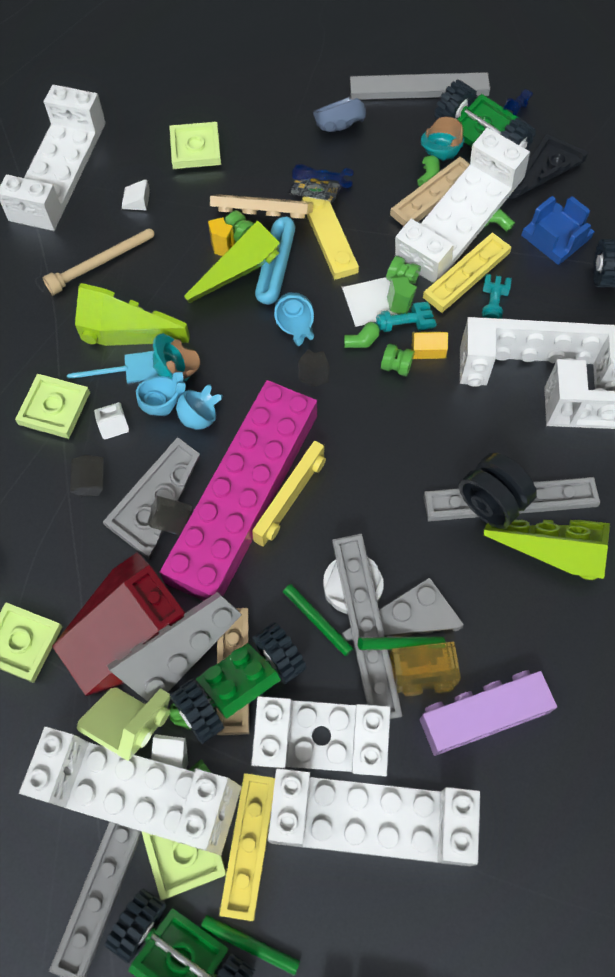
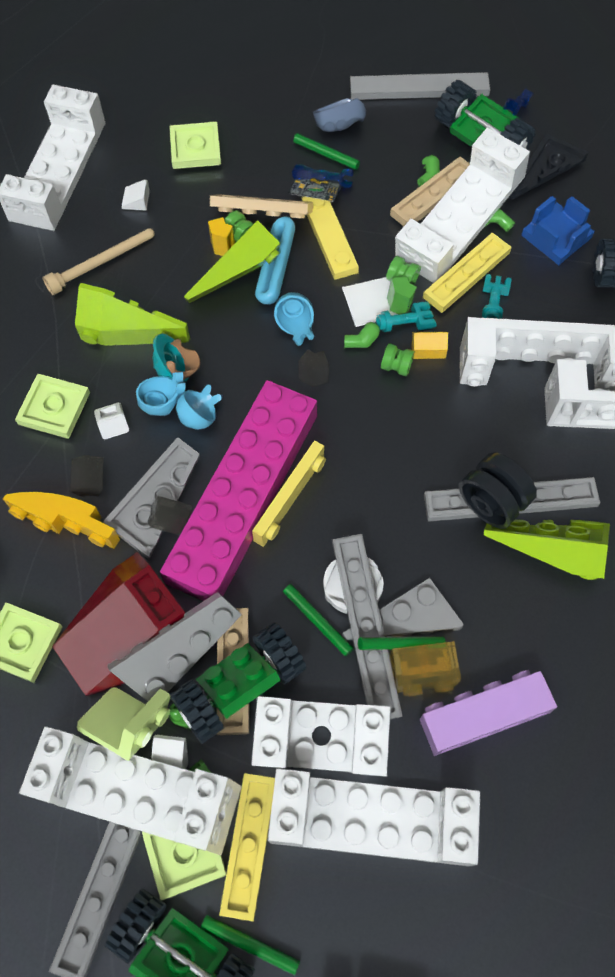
(58, 512): none -> yellow slope
(137, 367): medium azure piece -> none
(326, 151): none -> green bar
(443, 138): piece -> none

